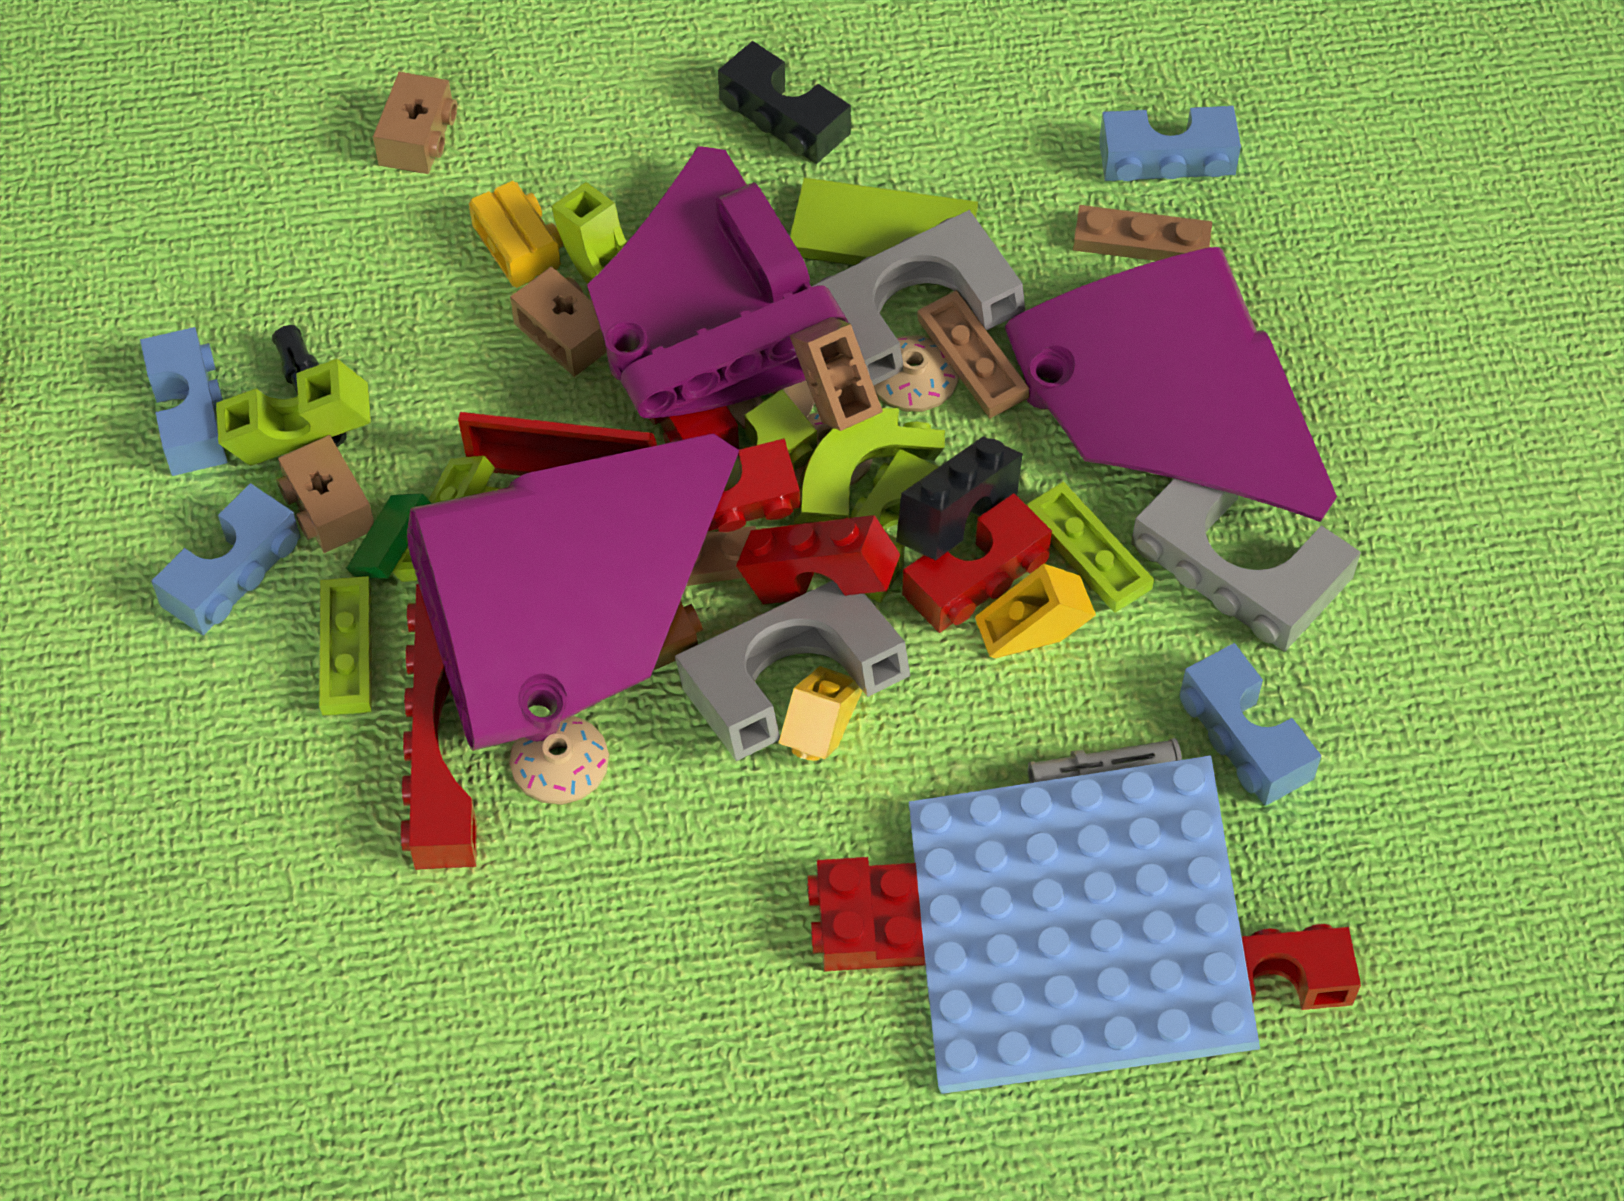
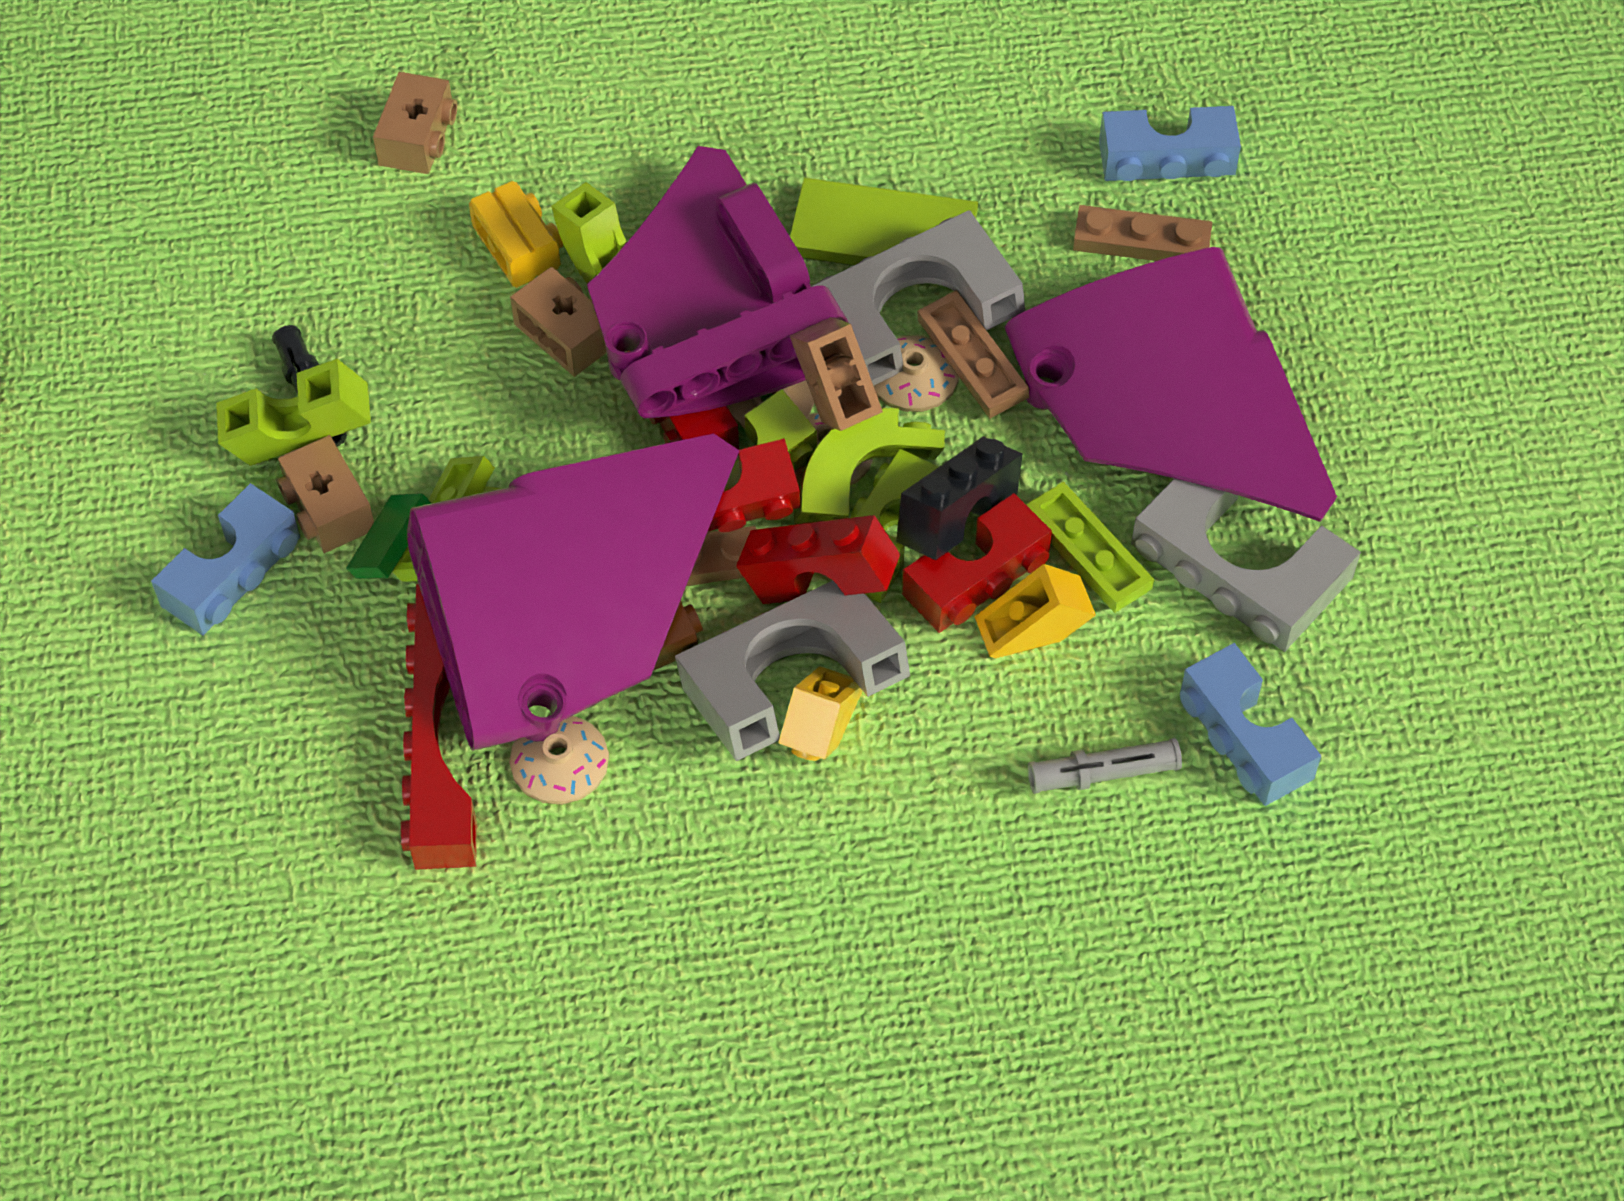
(179, 370): medium blue arch -> none
(345, 646): lime plate -> none
(531, 445): red slope -> none
(806, 123): black arch -> none
(866, 914): red plate -> none
(1080, 926): light blue plate -> none
(1314, 960): red arch -> none

